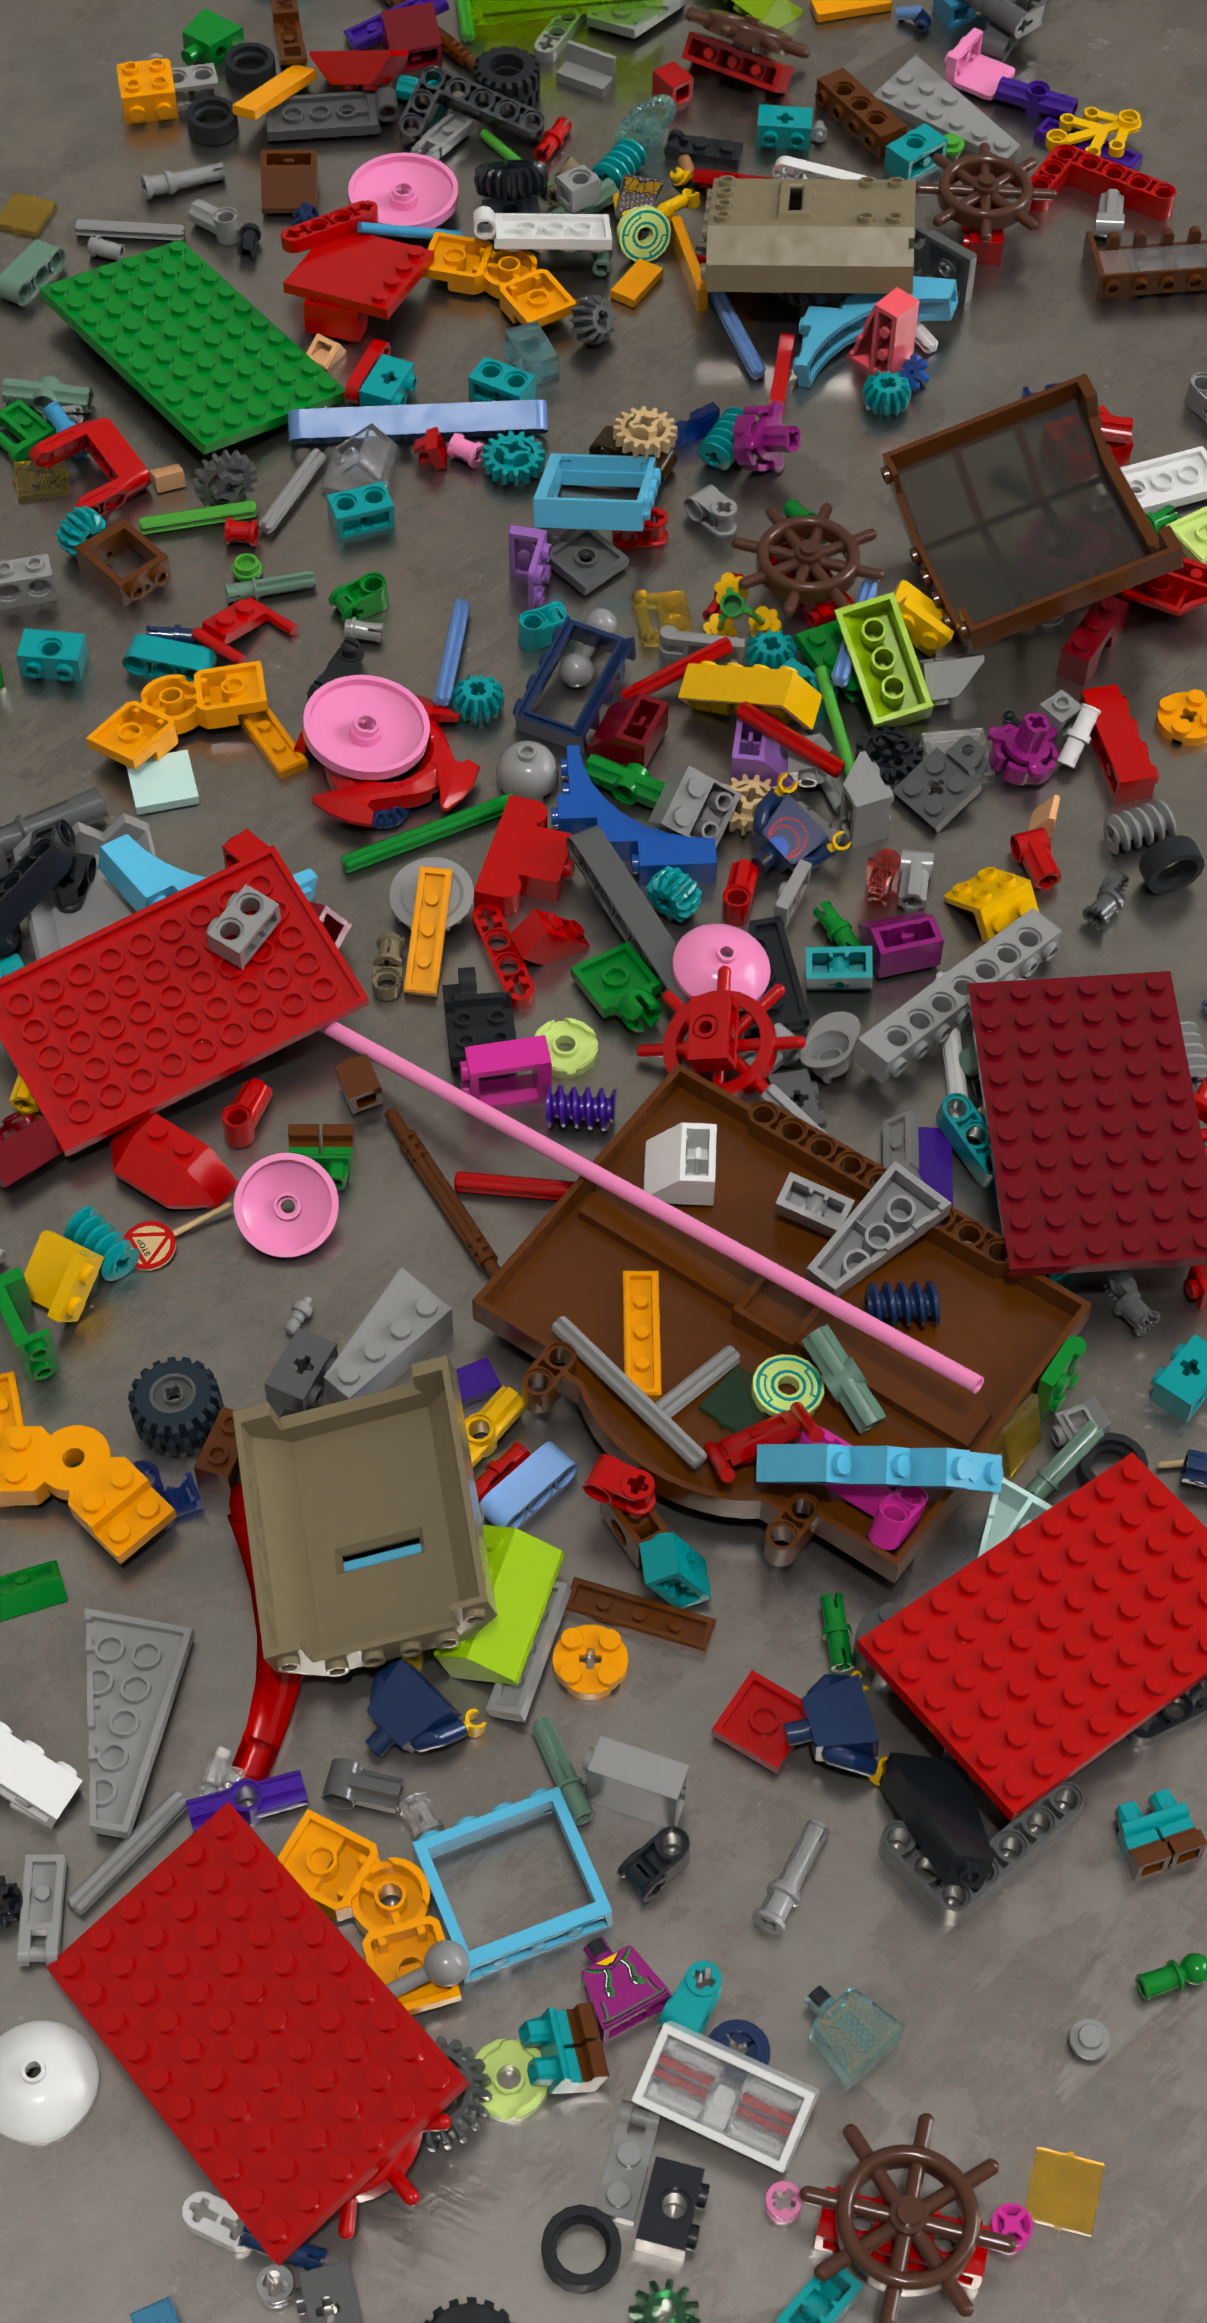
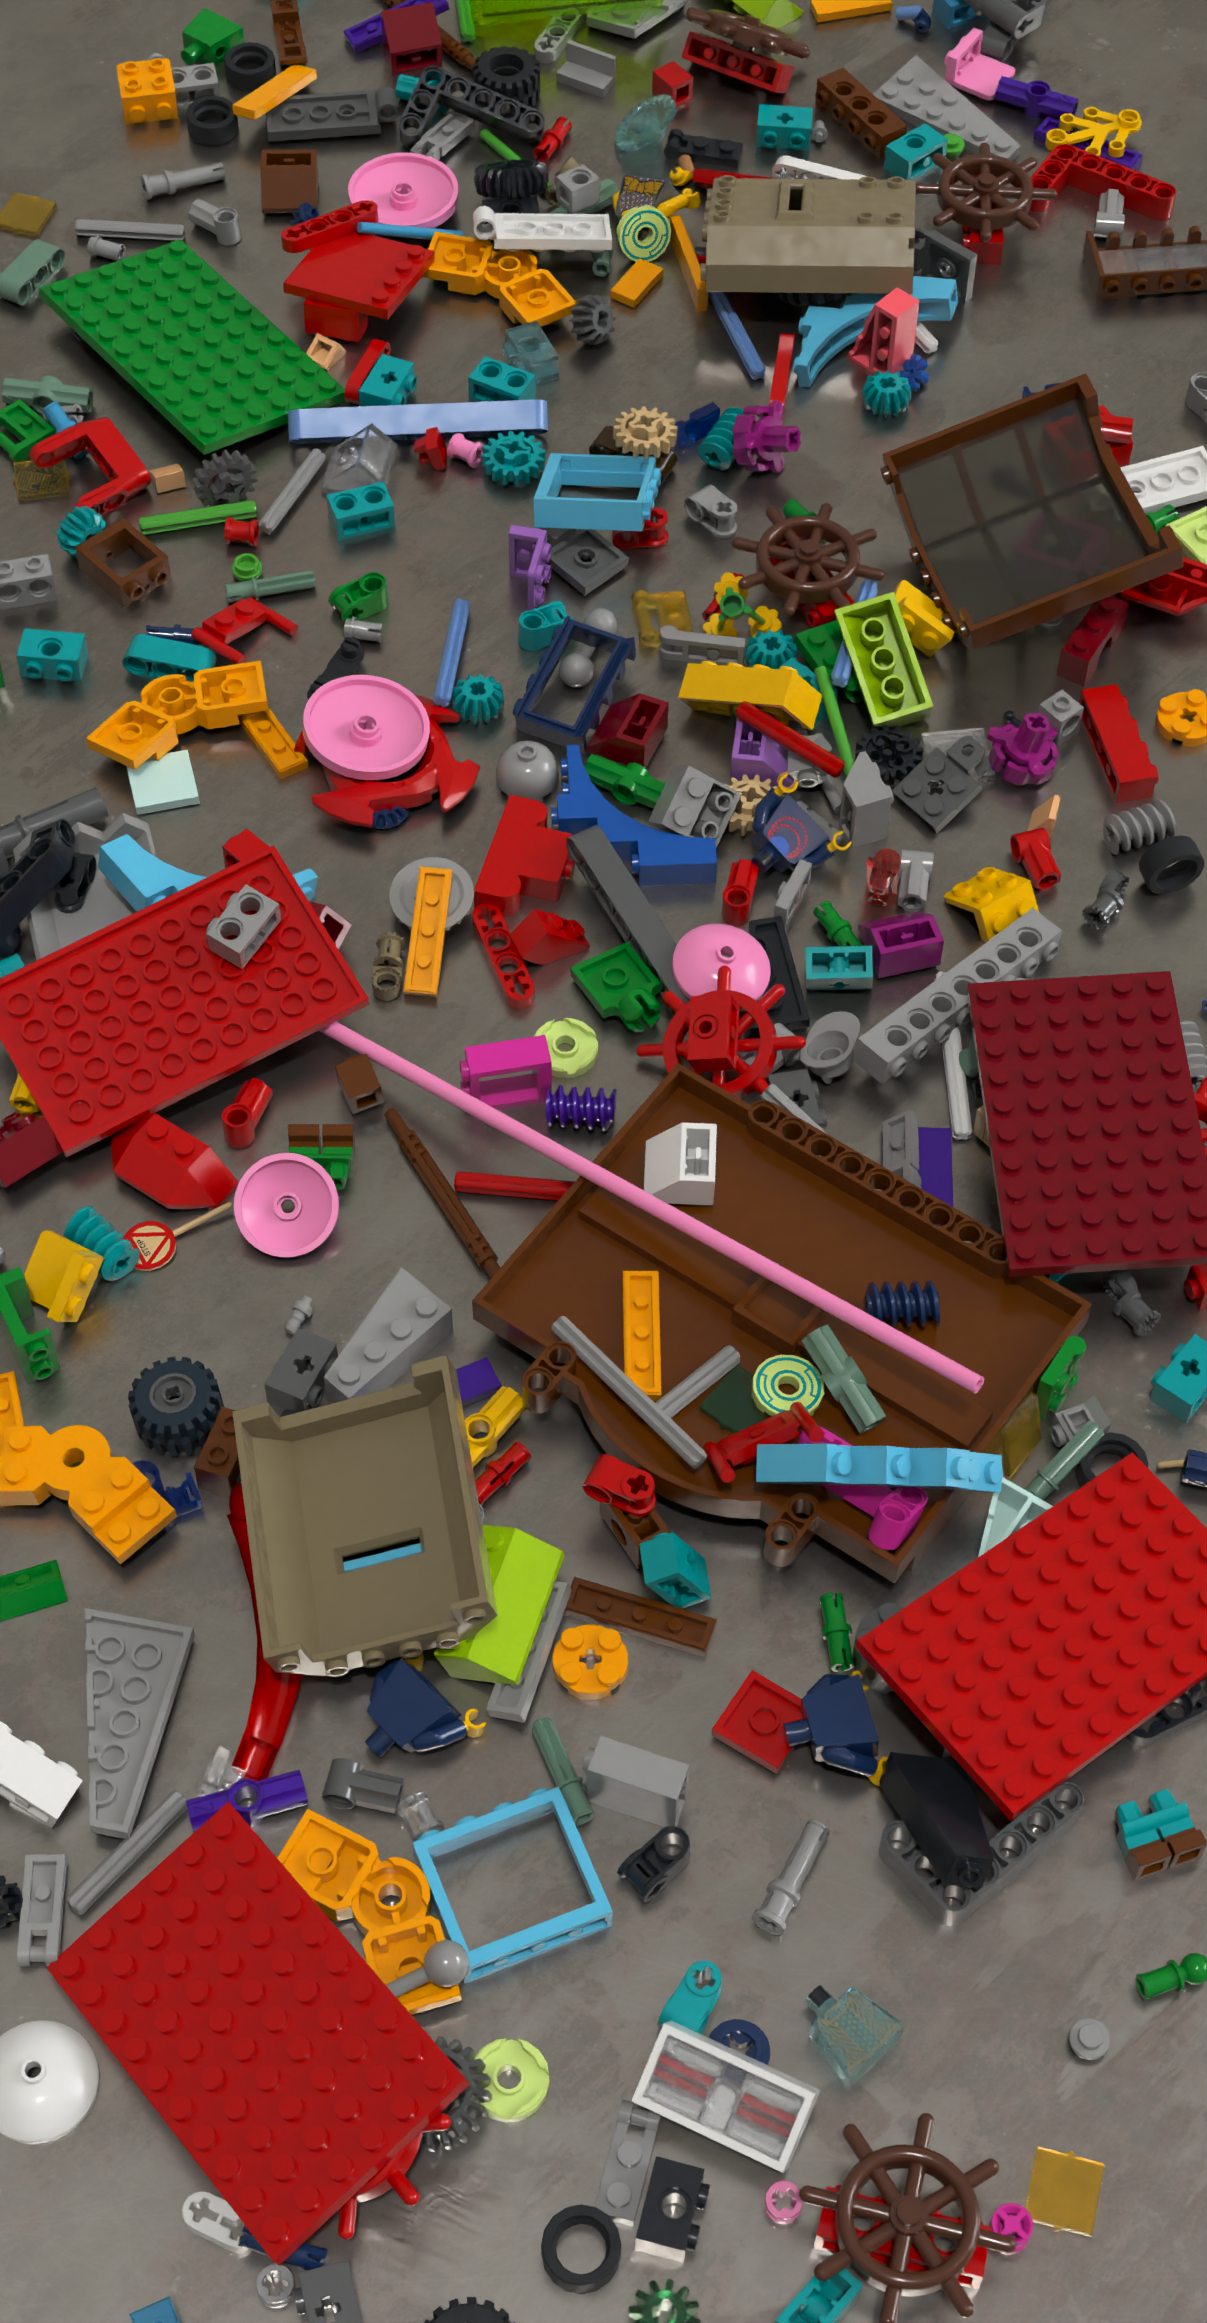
(249, 236): black pin -> none
(360, 67): red wedge -> none
(424, 834): green axle -> none
(475, 1017): black plate -> none
(529, 1486): light blue beam -> none
(568, 2048): teal hips -> none
(621, 1989): magenta torso -> none
(622, 159): teal piece -> none
(674, 893): teal gear -> none
(677, 670): red axle -> none
(813, 1205): light grey brick -> none
(880, 1227): light grey wedge -> none
(949, 675): light grey slope -> none
(969, 1124): teal beam -> none
(1078, 736): white pin -> none

